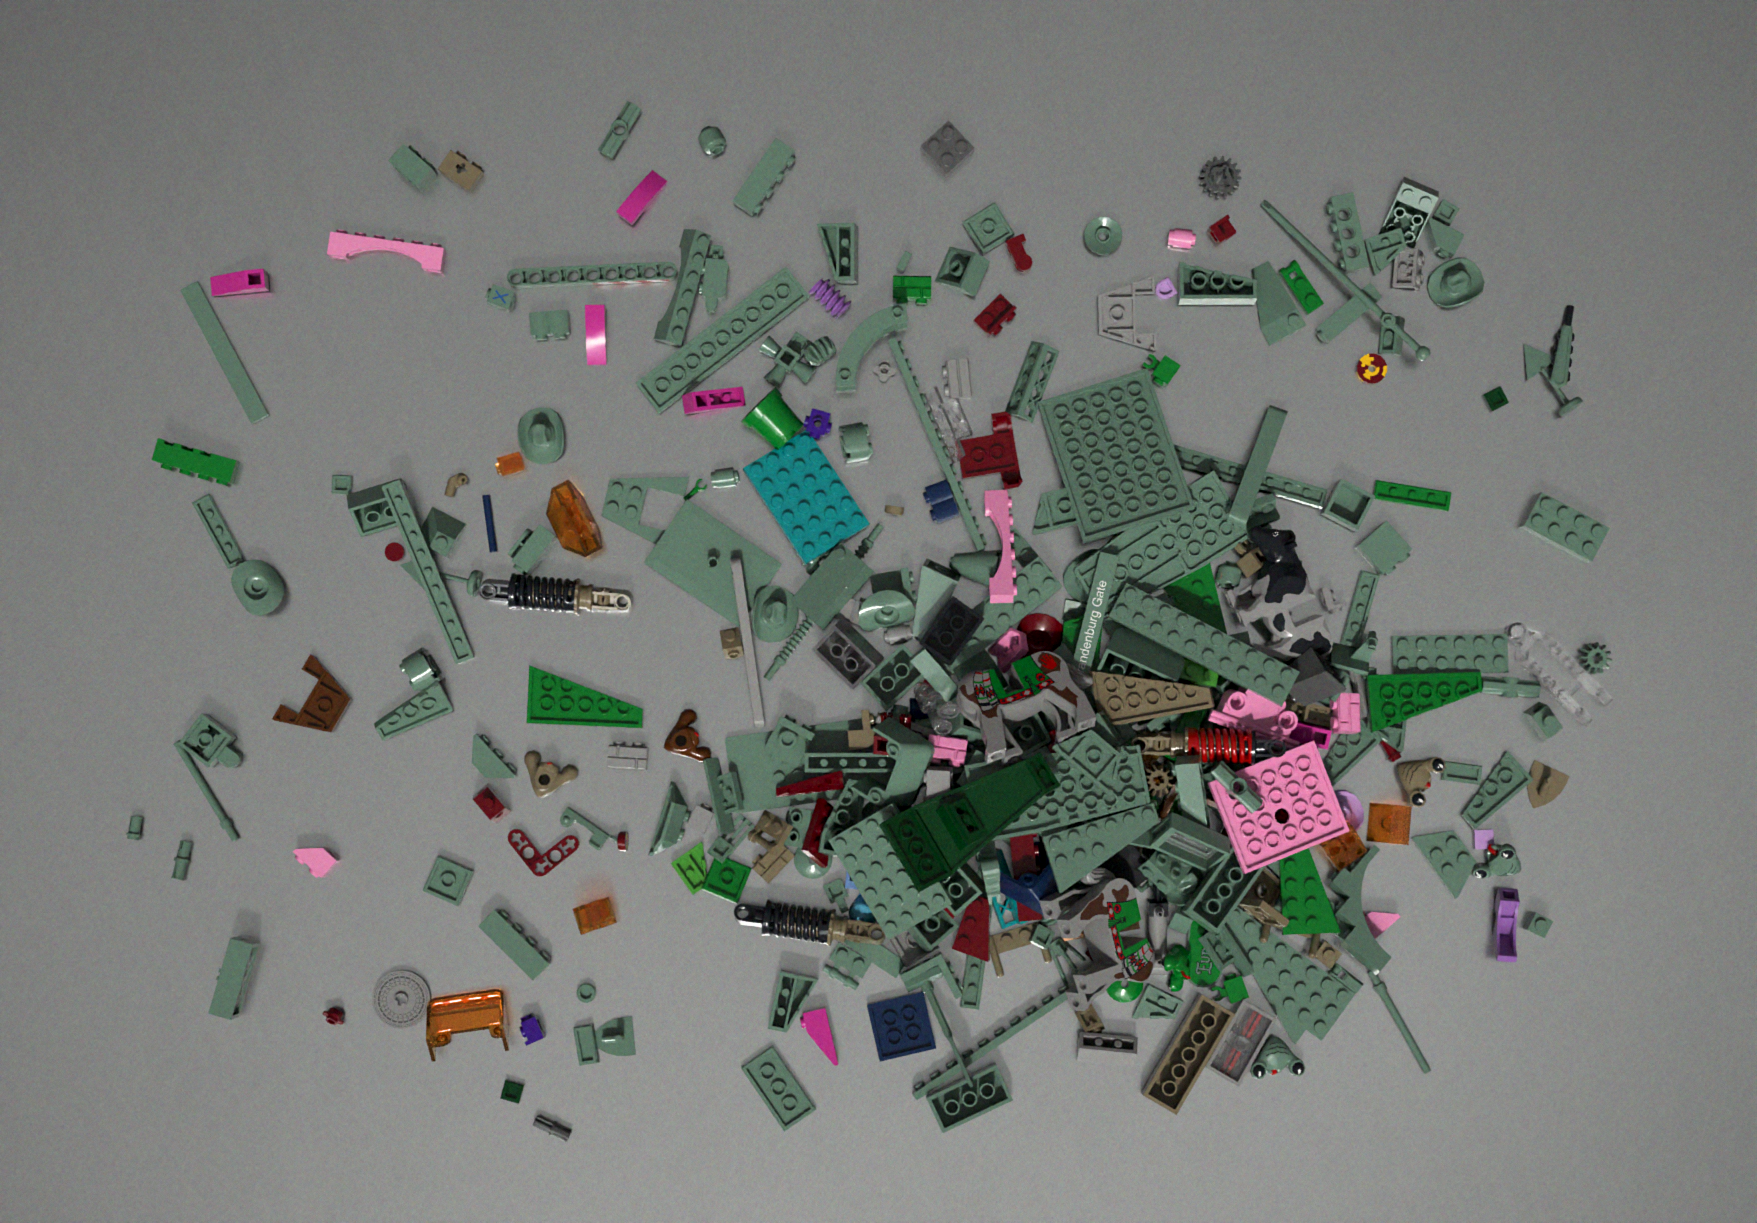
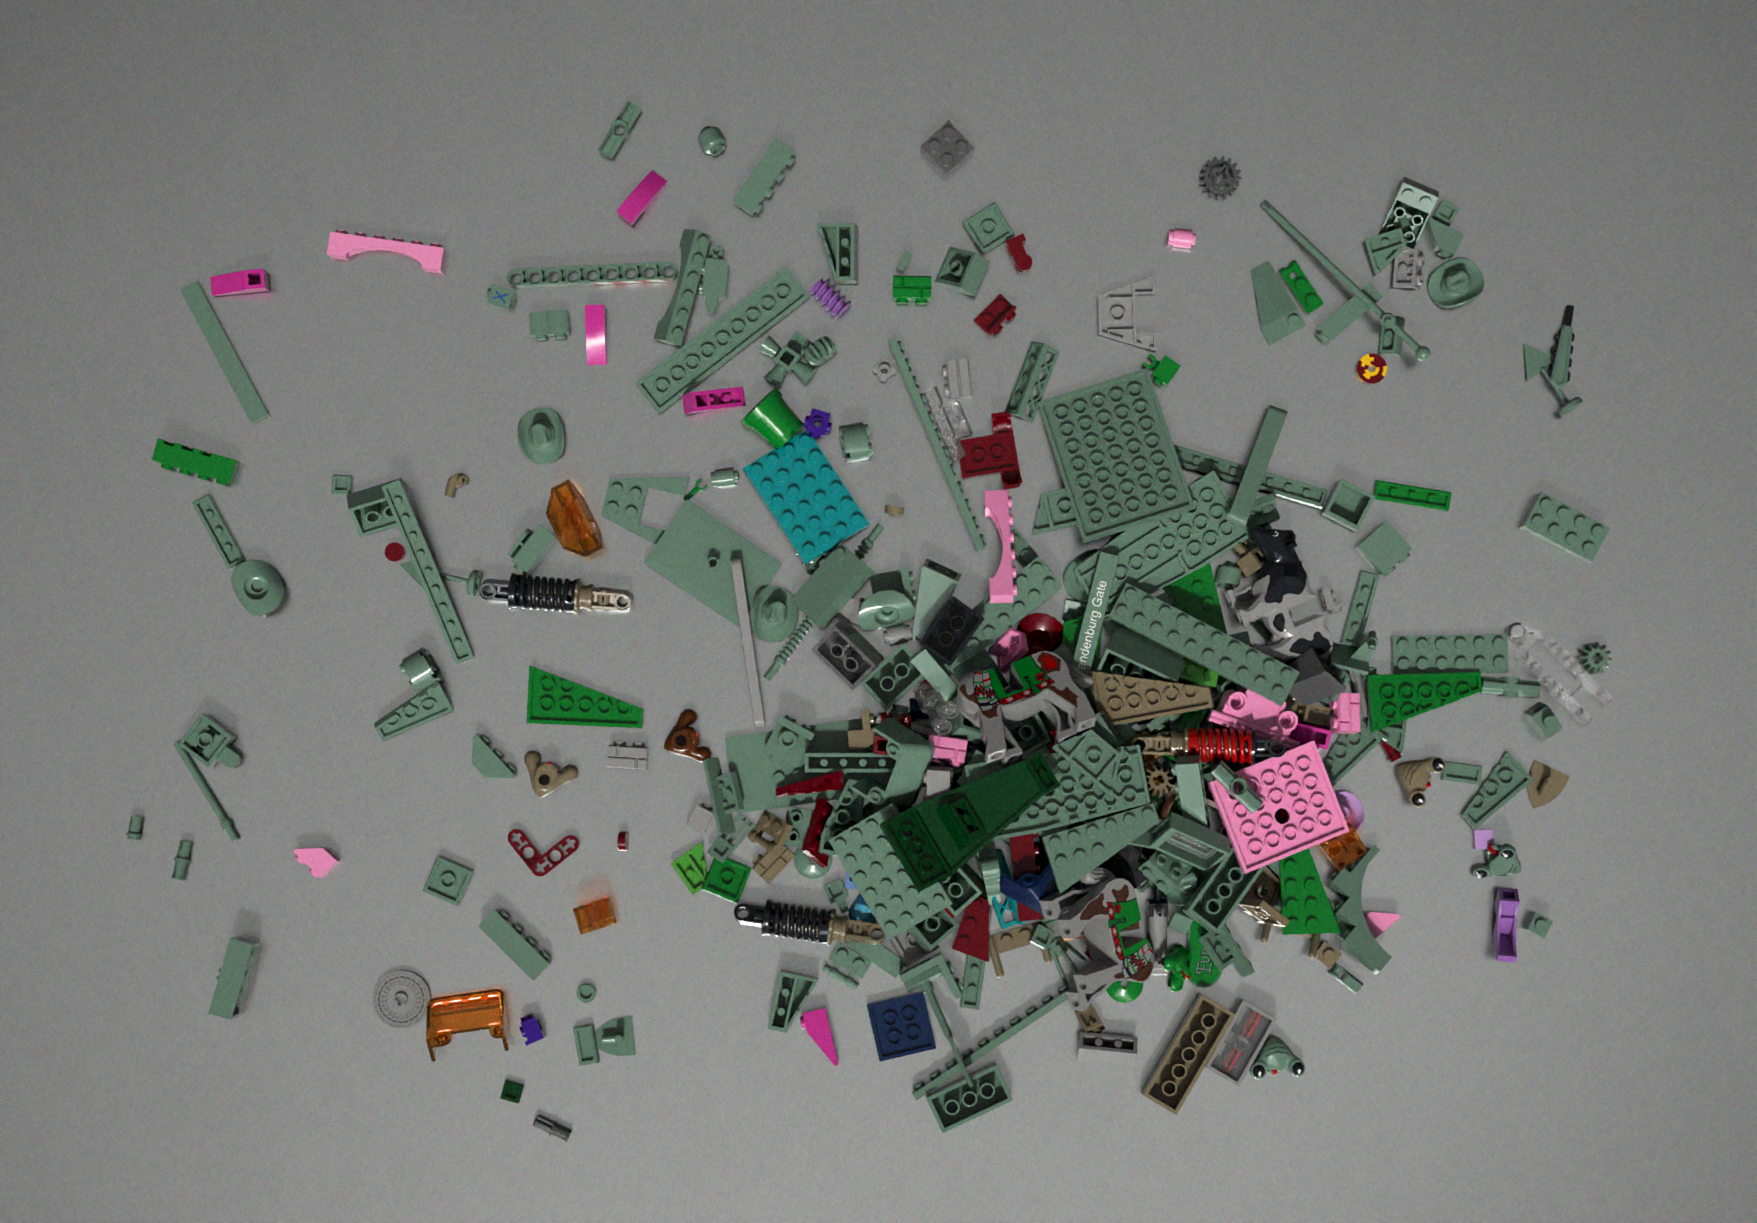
(324, 704): reddish brown wing -> none
(333, 1016): dark red plate -> none
(412, 167): sand green brick -> none
(442, 531): sand green slope -> none
(467, 180): dark tan brick -> none
(489, 523): dark blue bar -> none
(491, 803): dark red torso -> none
(510, 465): clear orange brick -> none
(599, 837): sand green piece -> none
(671, 821): sand green wedge -> none
(731, 643): dark tan bracket -> none
(778, 1088): sand green tile -> none
(862, 338): sand green fence -> none
(941, 501): dark blue brick -> none
(976, 565): sand green cone -> none
(1105, 226): sand green dish -> none
(1157, 1004): sand green wing -> none
(1165, 289): lavender tile -> none
(1211, 287): sand green wedge -> none
(1222, 230): dark red panel -> none
(1233, 989): green brick -> none
(1294, 986): sand green wing -> none
(1347, 203): sand green brick -> none
(1380, 988): sand green bar -> none
(1389, 823): clear orange slope -> none
(1448, 858): sand green wing -> none
(1495, 398): dark green tile -> none

